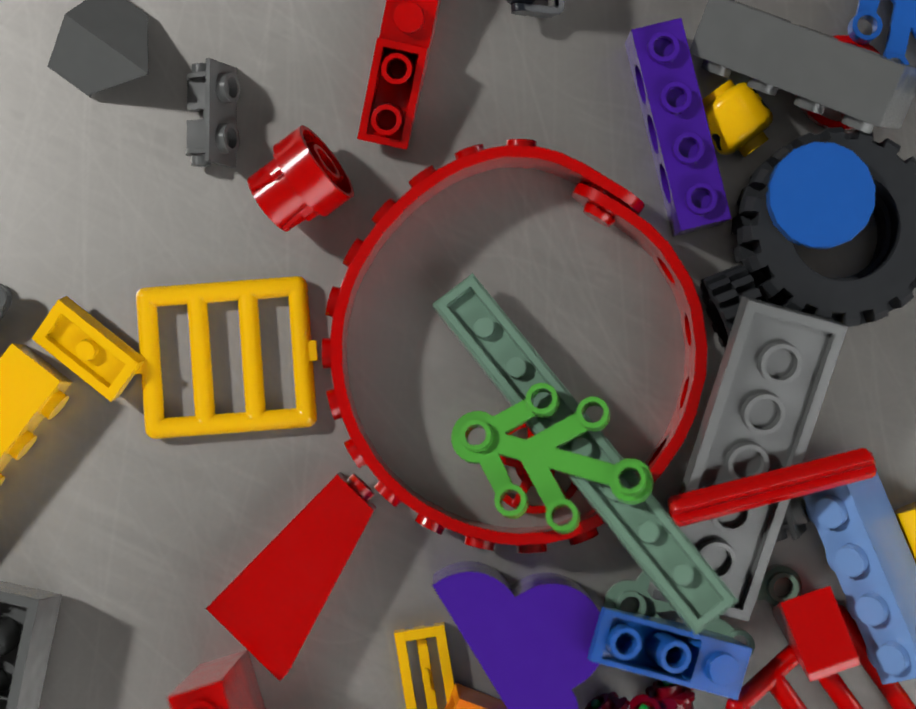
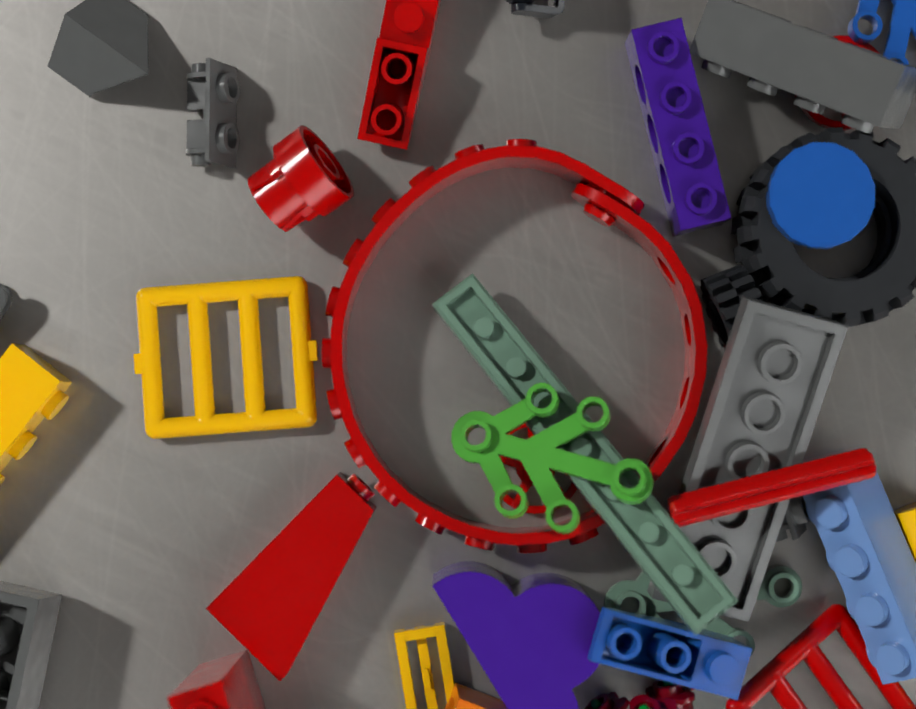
(88, 348): yellow plate -> none
(736, 118): yellow head -> none
(817, 633): red slope -> none

